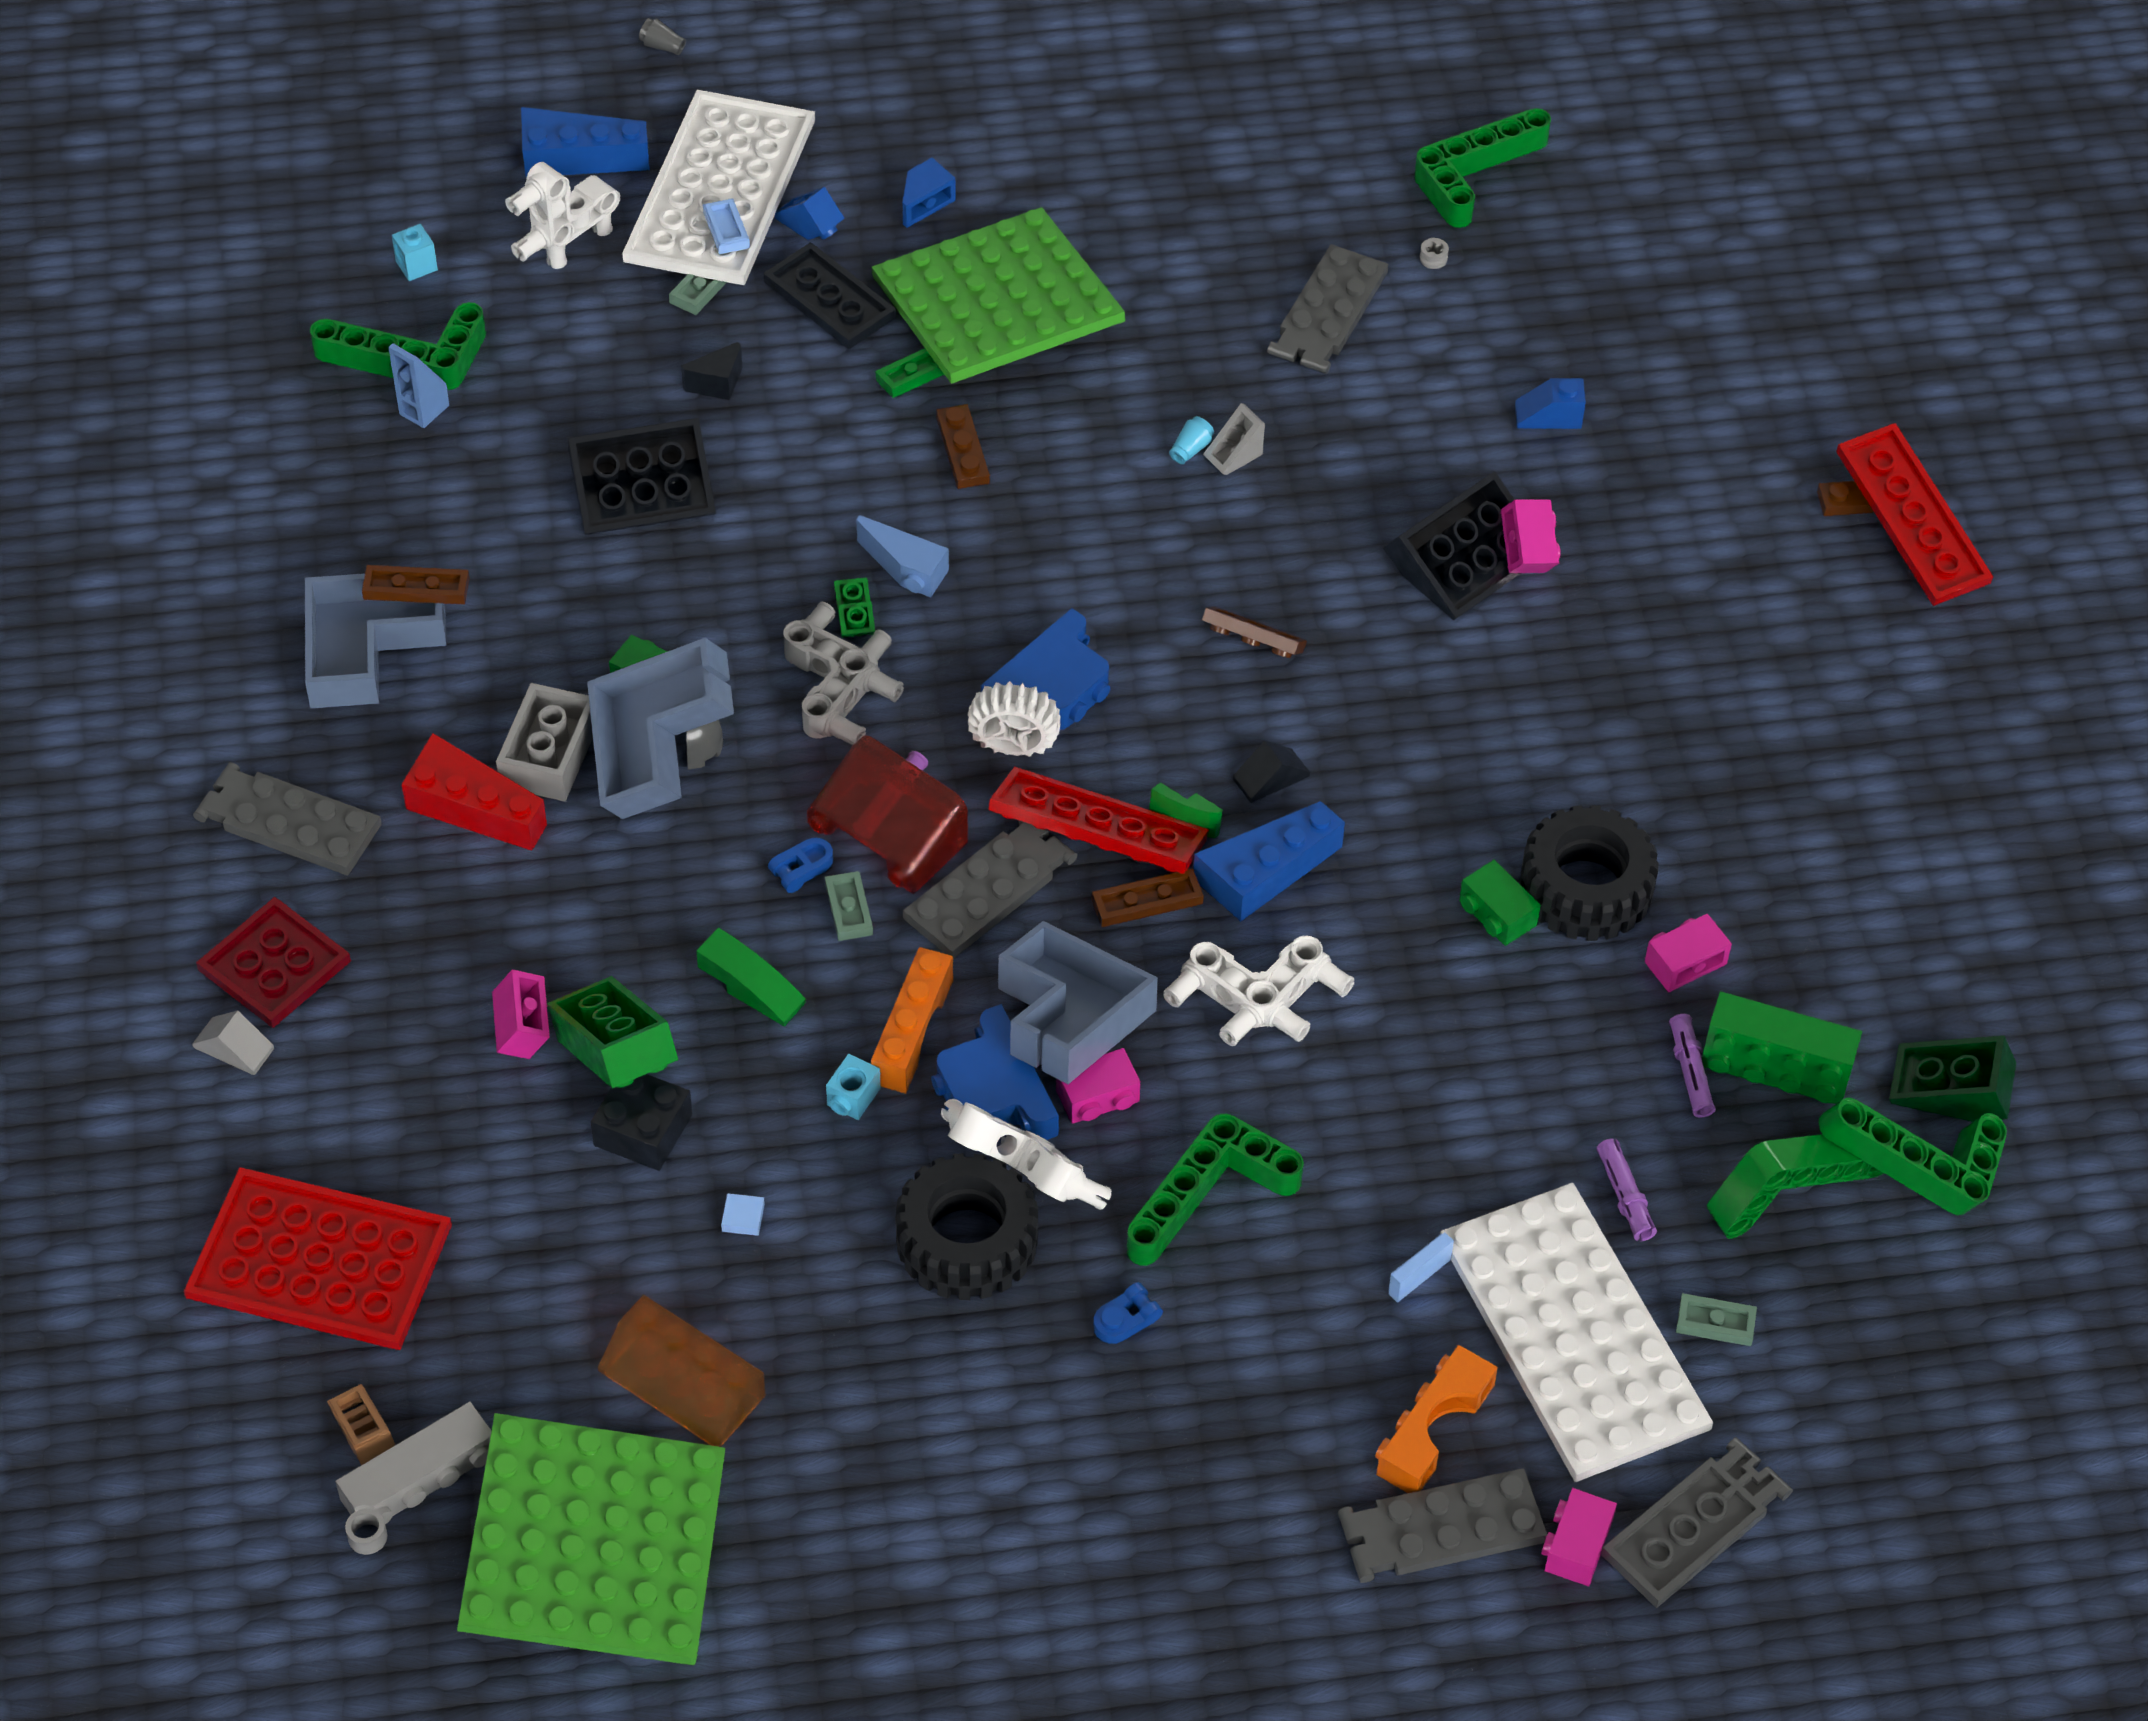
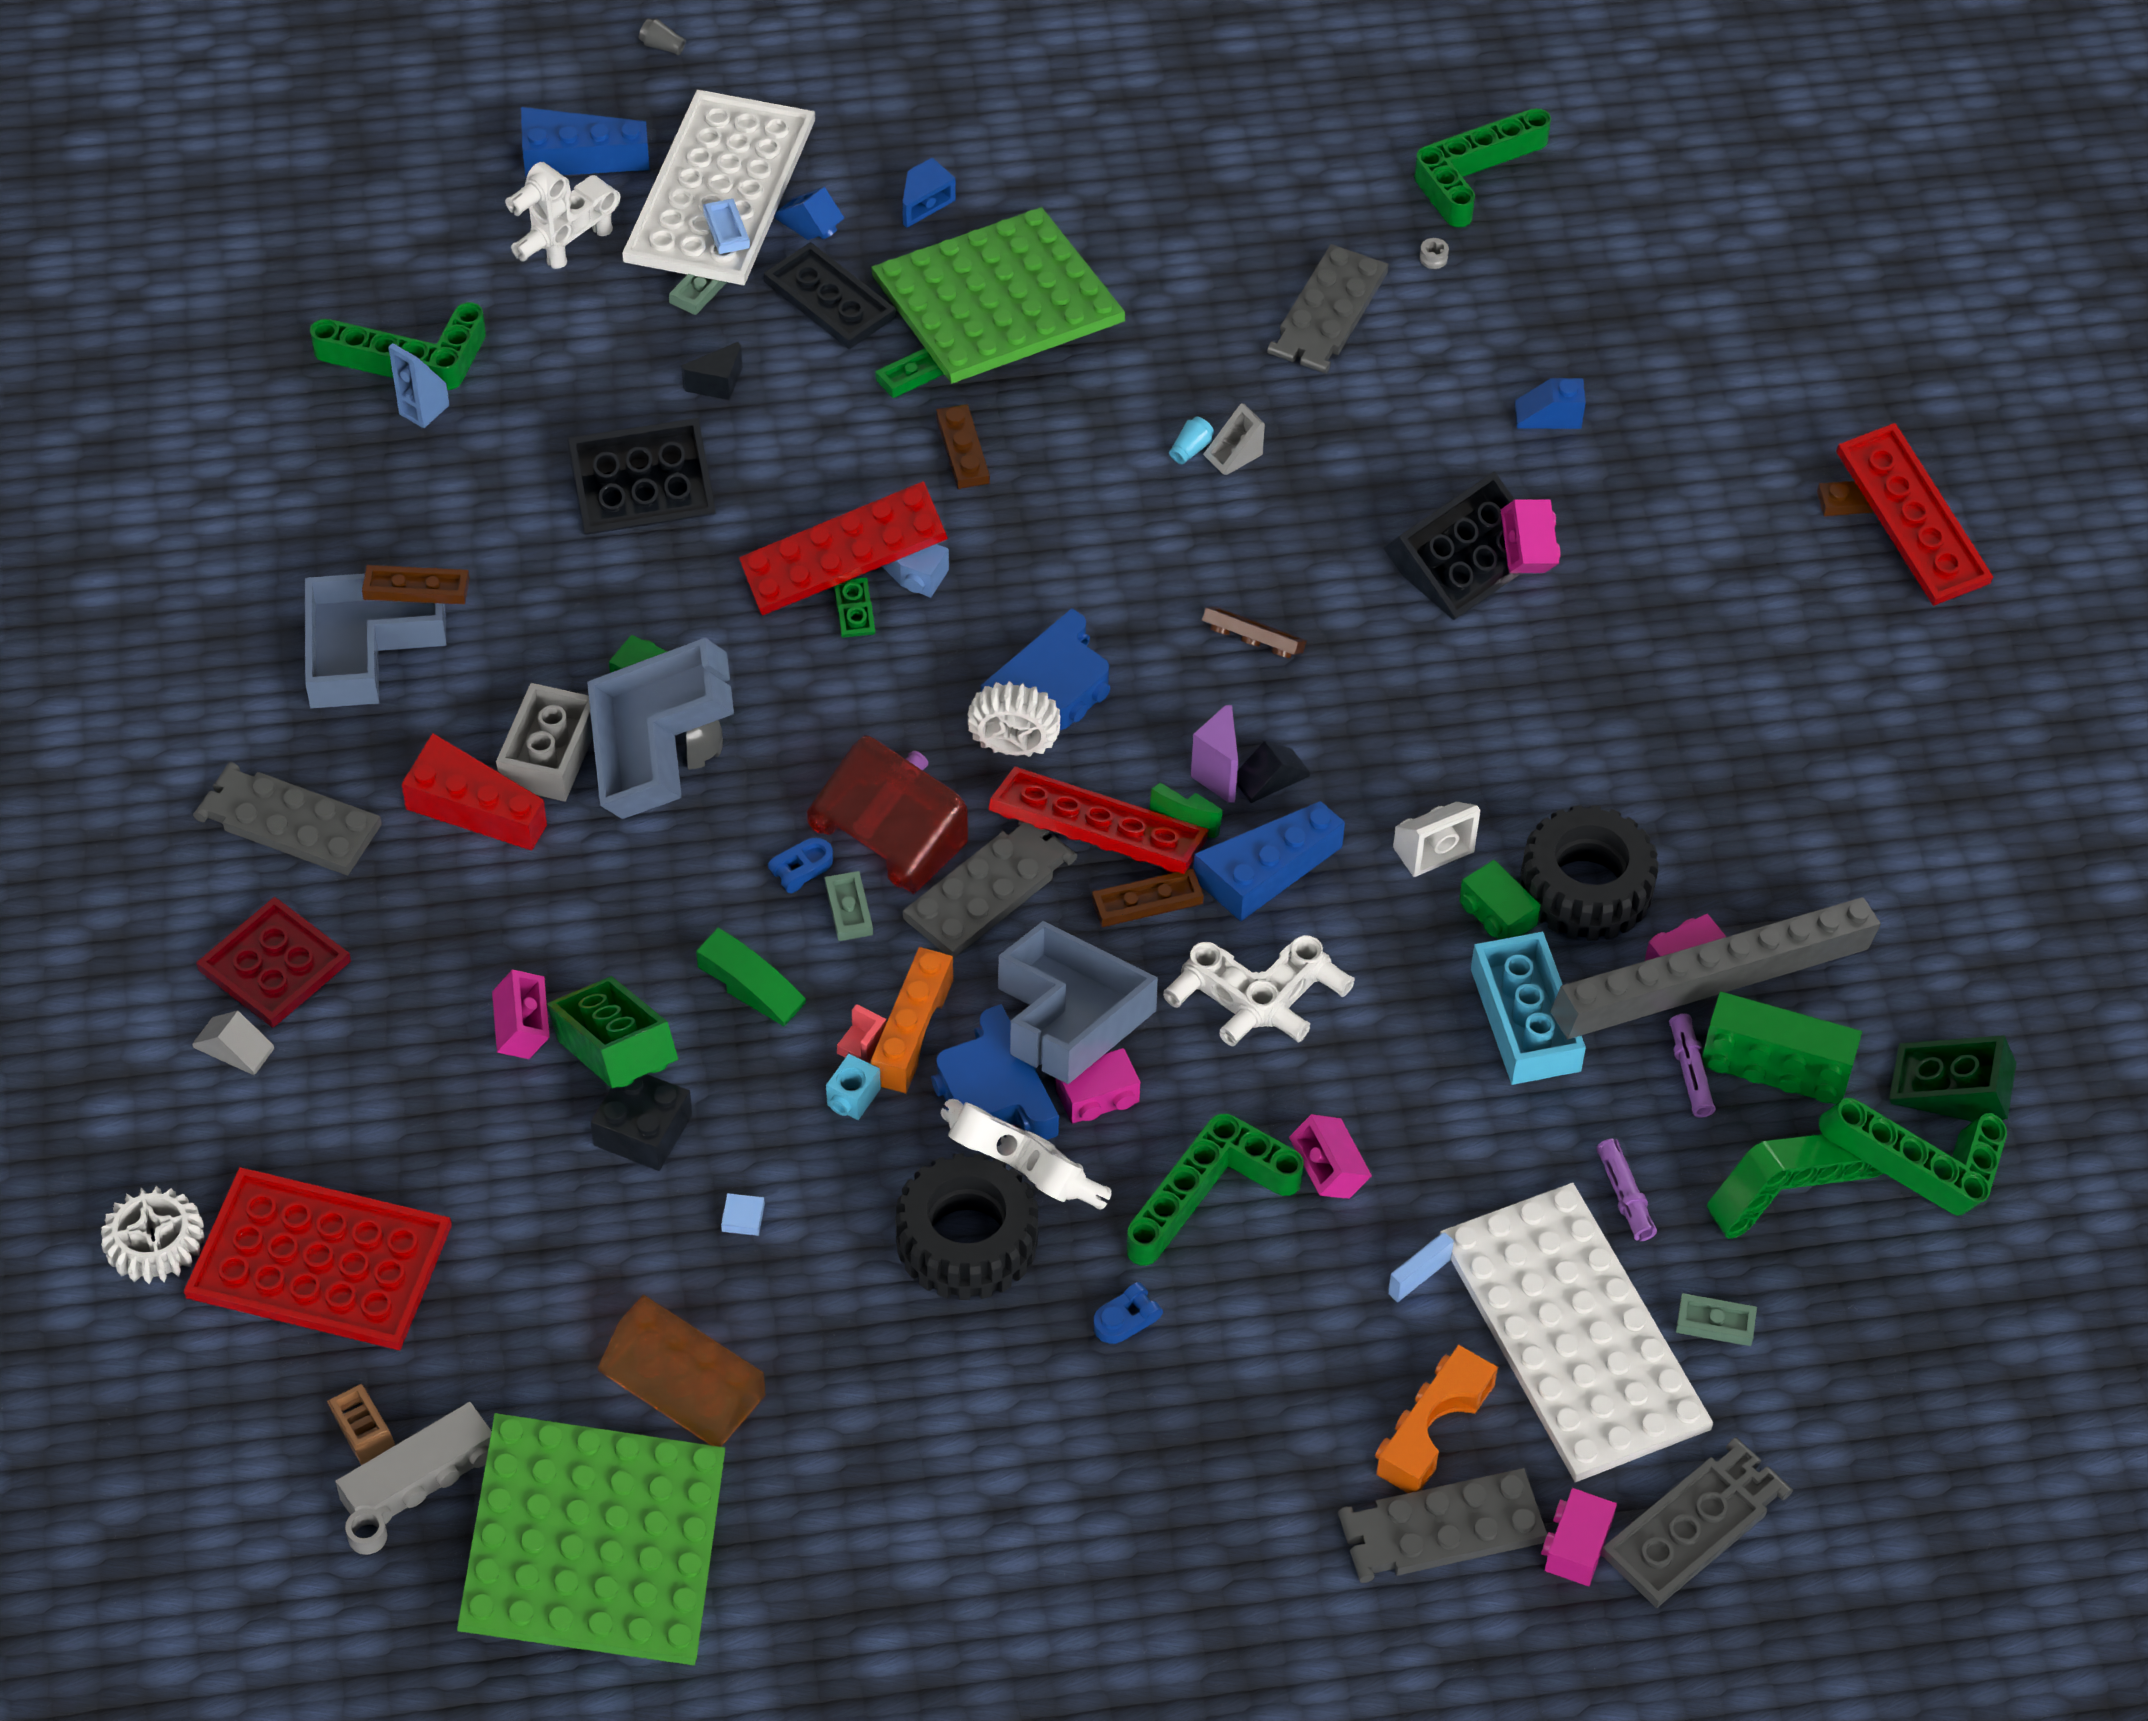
(129, 1241): none -> white gear
(414, 252): medium azure brick -> none
(843, 548): none -> red plate
(846, 674): light grey pin -> none
(862, 1035): none -> coral panel
(1216, 755): none -> medium lavender slope
(1330, 1156): none -> dark pink brick
(1437, 837): none -> white slope
(1518, 991): none -> medium azure brick
(1714, 967): none -> dark grey brick

